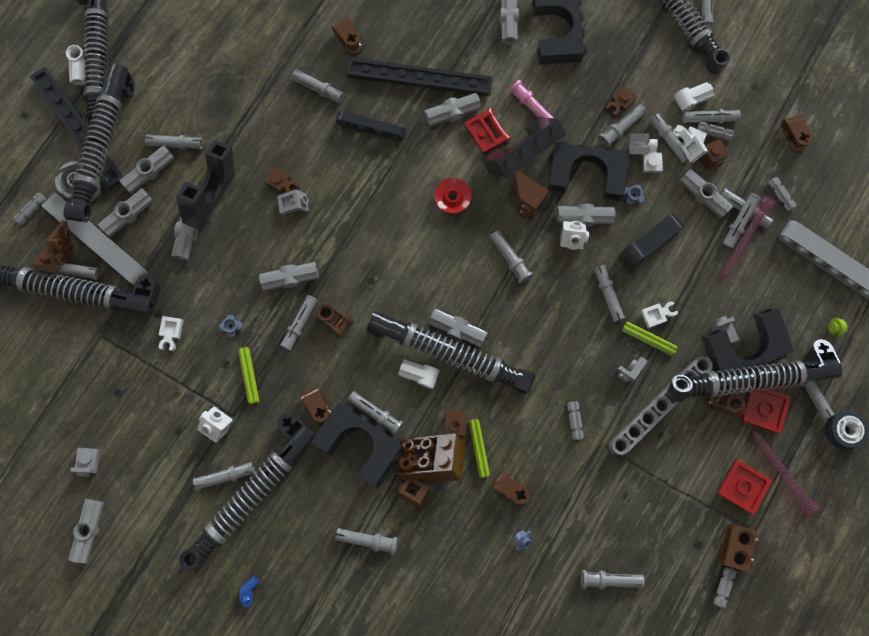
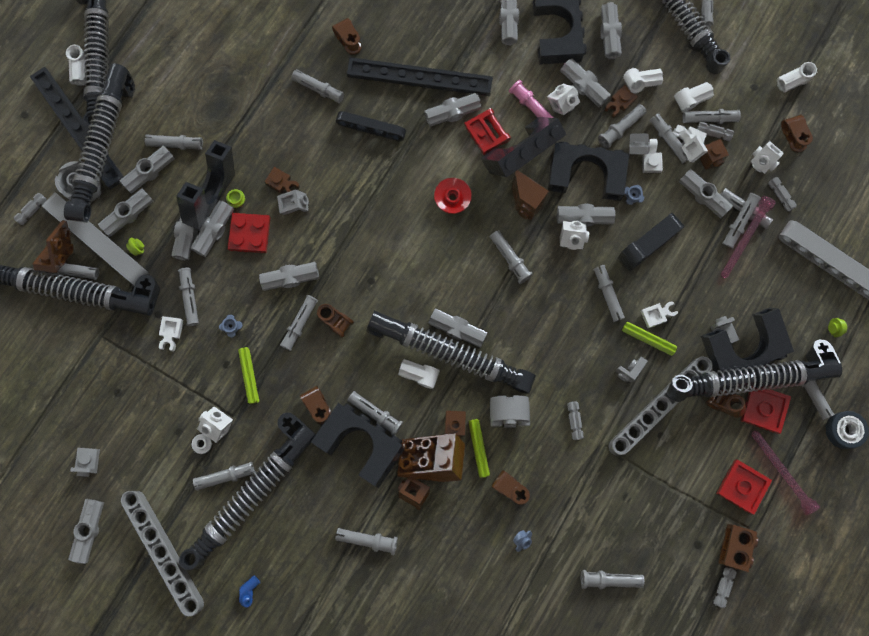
(135, 246): none -> lime plate
(153, 547): none -> light grey beam
(188, 296): none -> light grey pin
(207, 444): none -> white plate
(212, 228): none -> light grey piece
(235, 198): none -> lime plate
(249, 233): none -> red plate
(509, 411): none -> light grey brick
(563, 99): none -> white brick
(585, 82): none -> light grey piece
(611, 30): none -> light grey piece
(638, 80): none -> white piece
(771, 154): none -> white brick
(797, 77): none -> white piece

